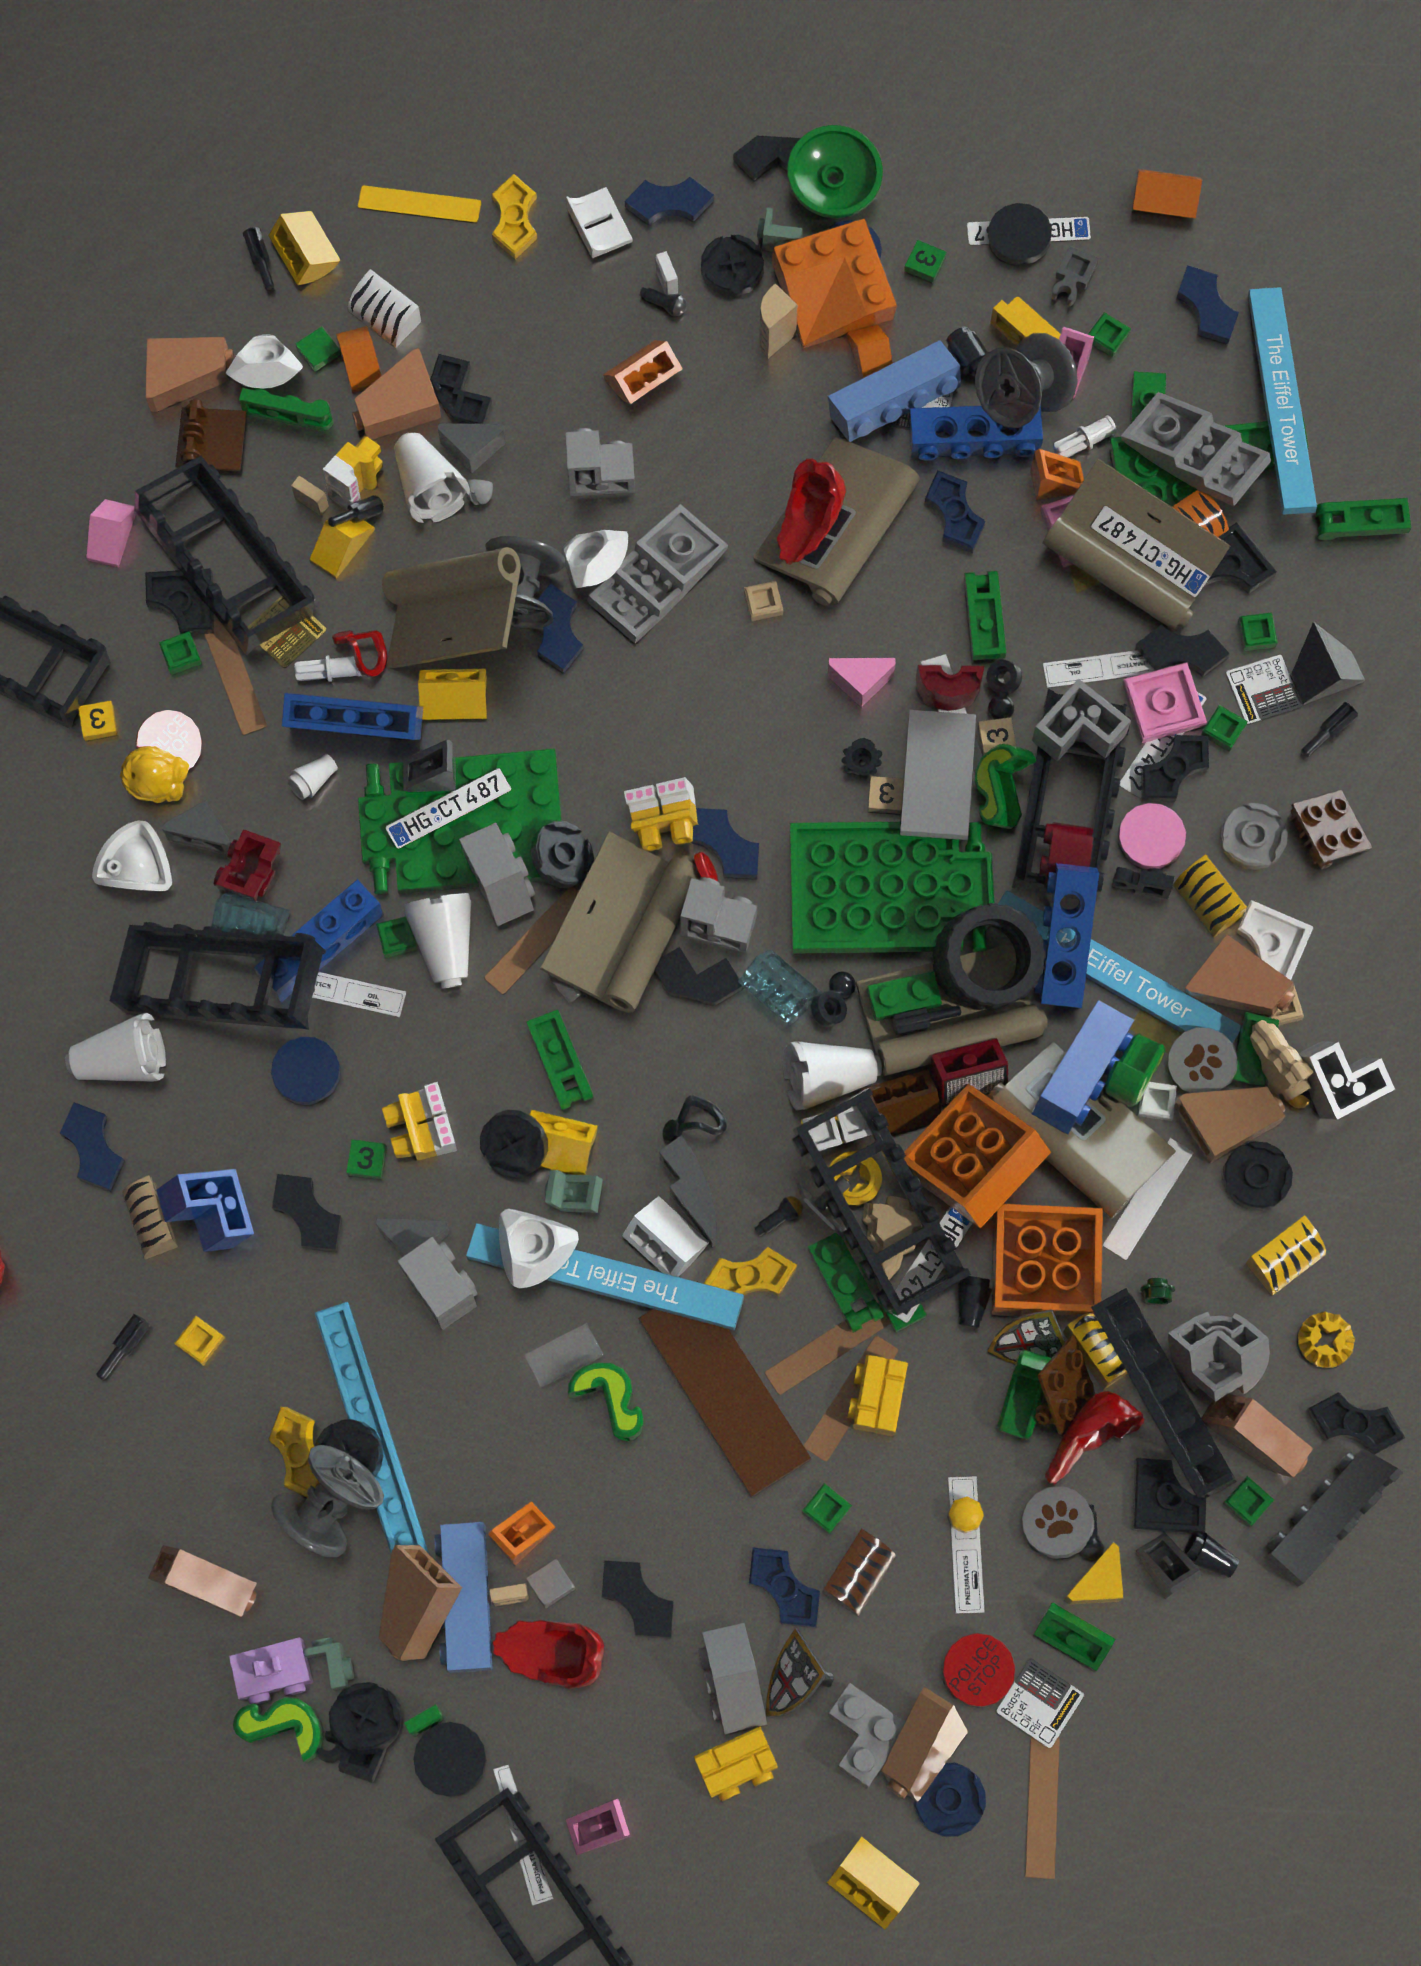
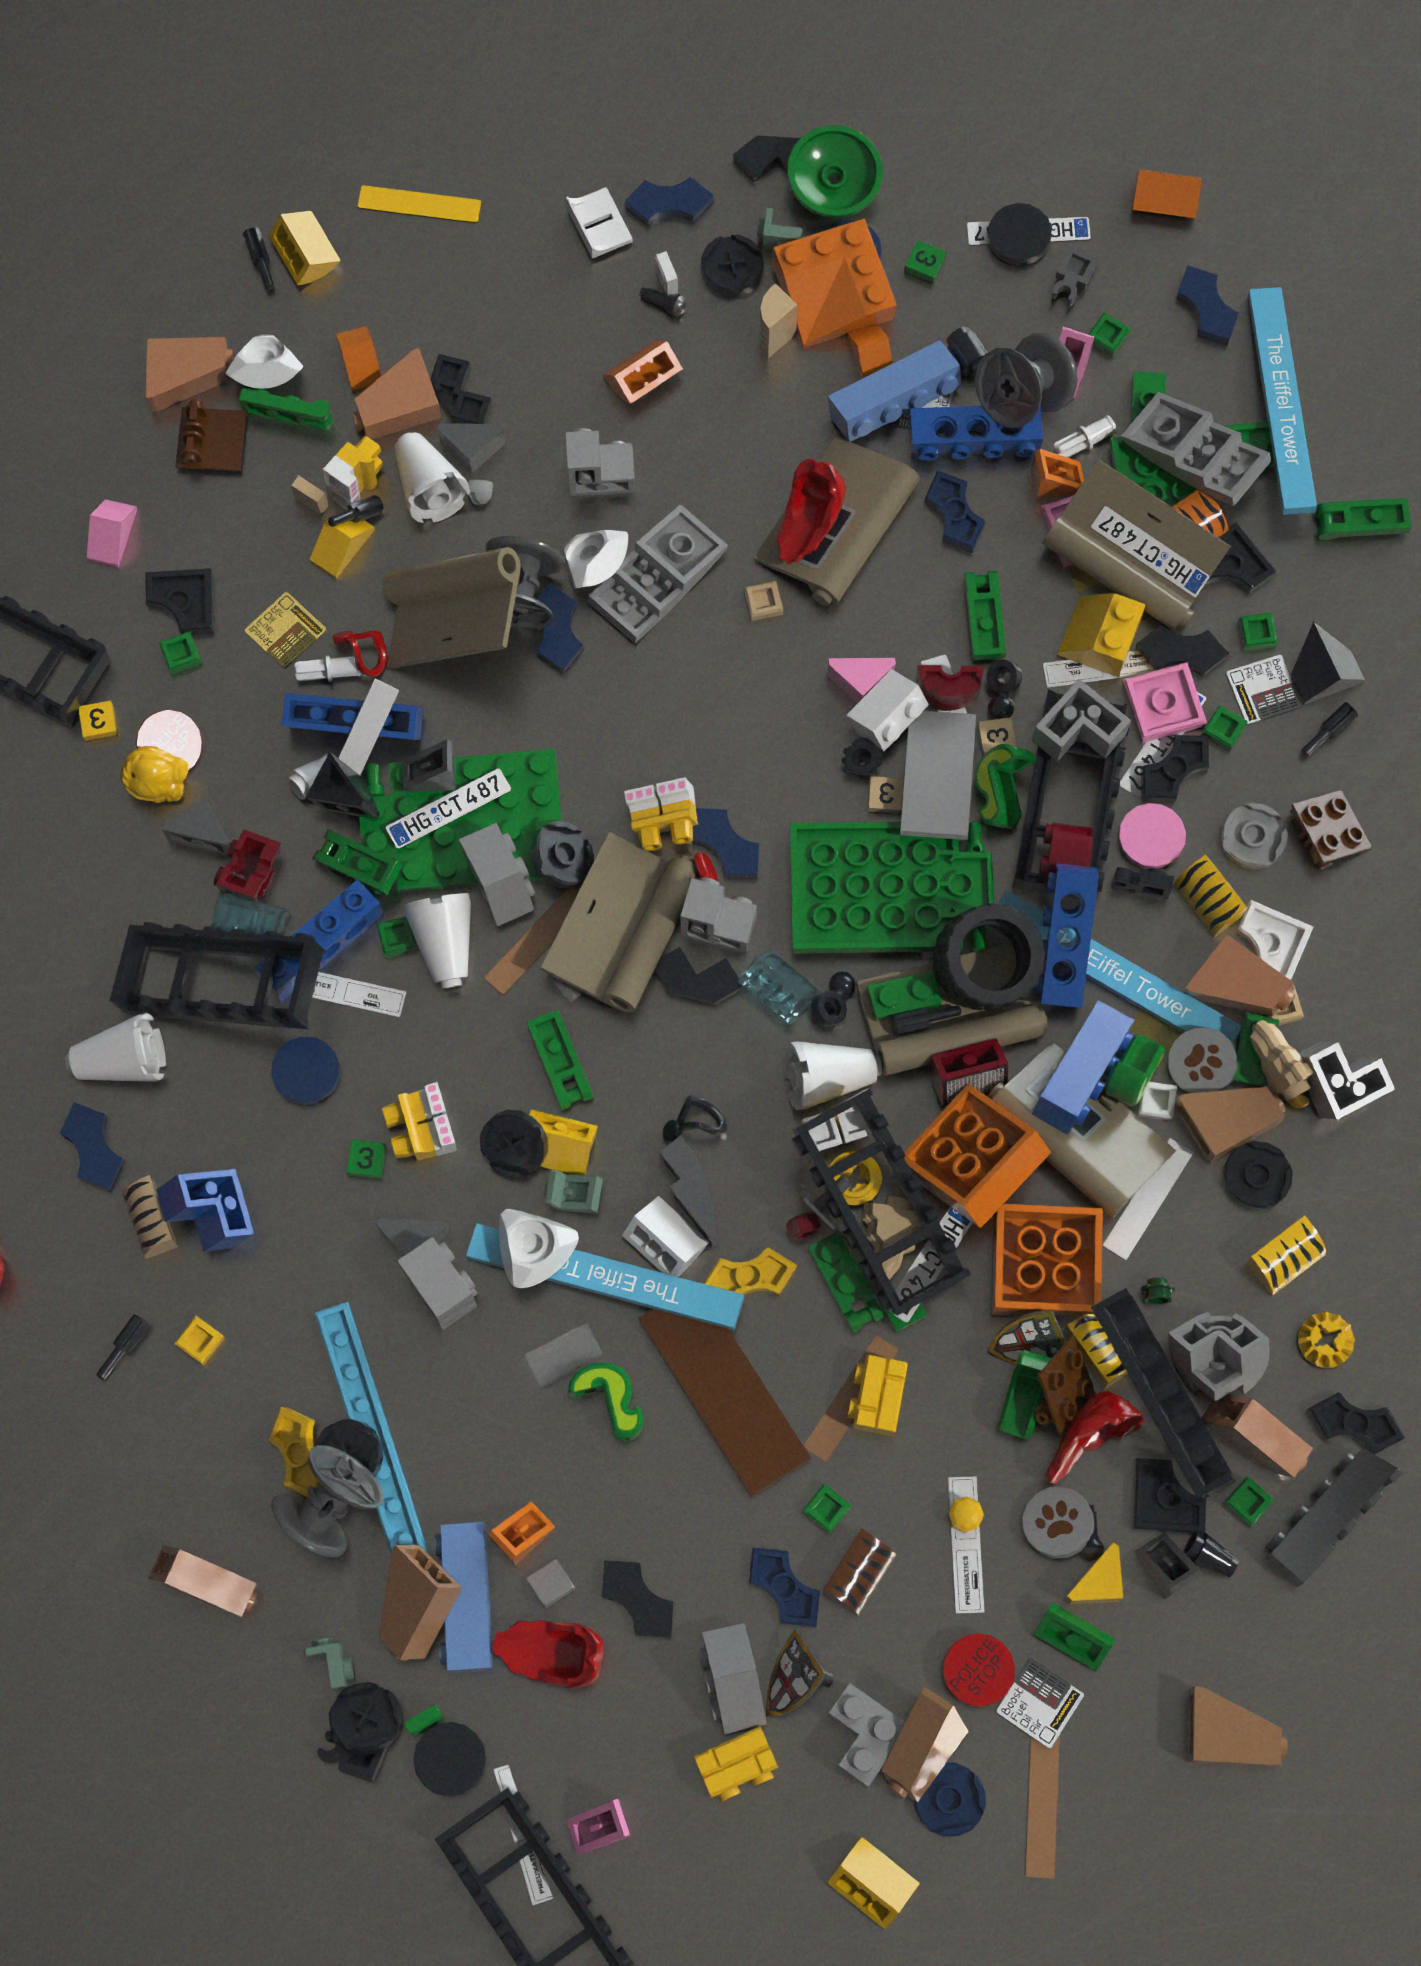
(133, 860): white hat -> none
(235, 679): medium nougat sticker -> none
(245, 528): black window -> none
(271, 1670): lavender brick -> none
(279, 1718): green animal -> none
(296, 1199): black tile -> none
(318, 349): green tile -> none
(342, 790): none -> black slope
(358, 861): none -> green plate
(368, 725): none -> white sticker
(384, 308): white brick -> none
(453, 694): yellow panel -> none
(509, 1595): tan tile -> none
(514, 230): yellow tile -> none
(789, 1209): black piece -> none
(803, 1225): none -> dark red tile
(820, 1353): medium nougat sticker -> none
(887, 709): none -> white brick
(907, 1101): reddish brown brick -> none
(973, 1299): black cone -> none
(1019, 321): yellow panel -> none
(1102, 631): none -> yellow slope
(1230, 1734): none -> medium nougat slope

